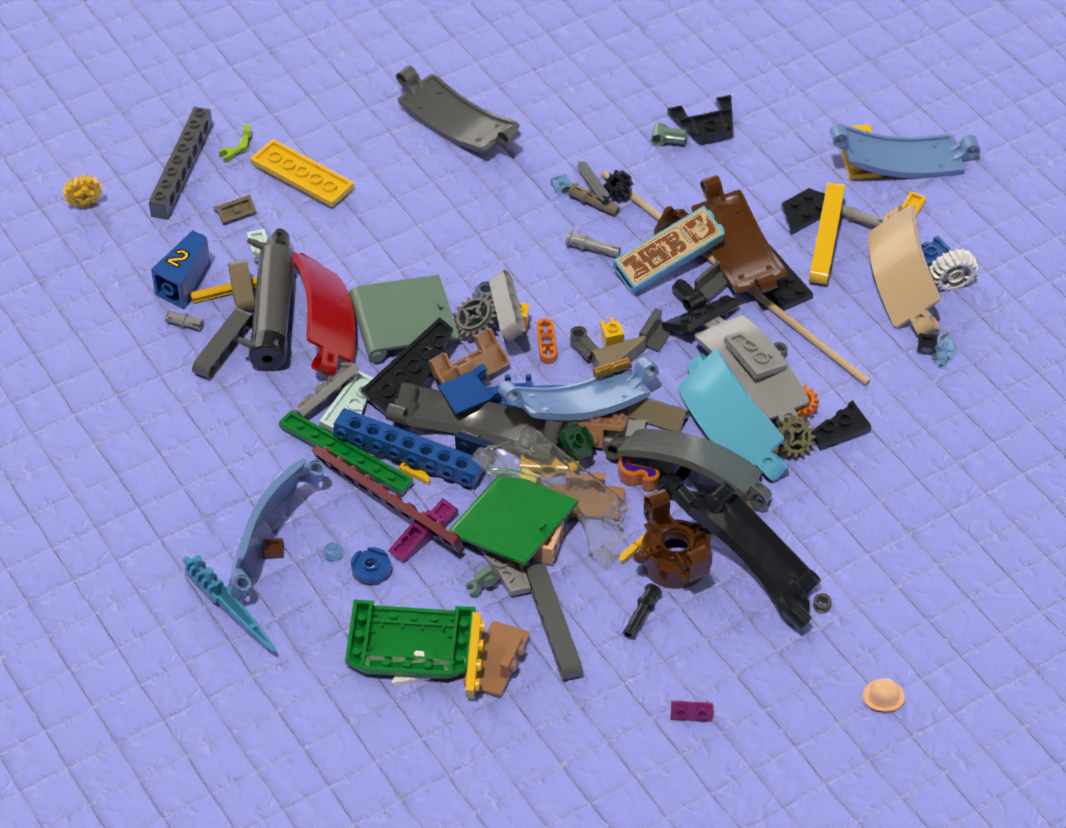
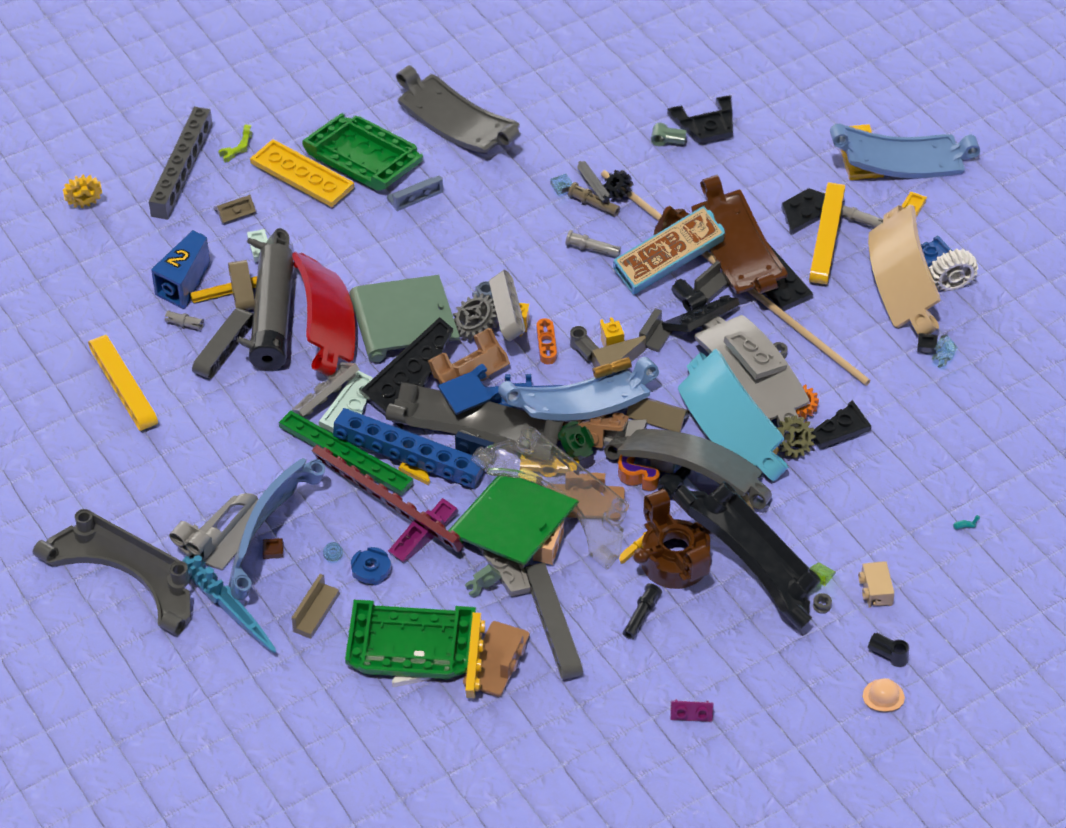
(107, 544): none -> dark grey panel
(123, 382): none -> yellow beam
(210, 543): none -> light grey panel
(314, 608): none -> dark tan panel
(363, 151): none -> green slope
(416, 193): none -> sand blue panel
(823, 572): none -> clear neon green slope
(876, 584): none -> tan hinge
(895, 650): none -> black piece
(966, 524): none -> teal piece

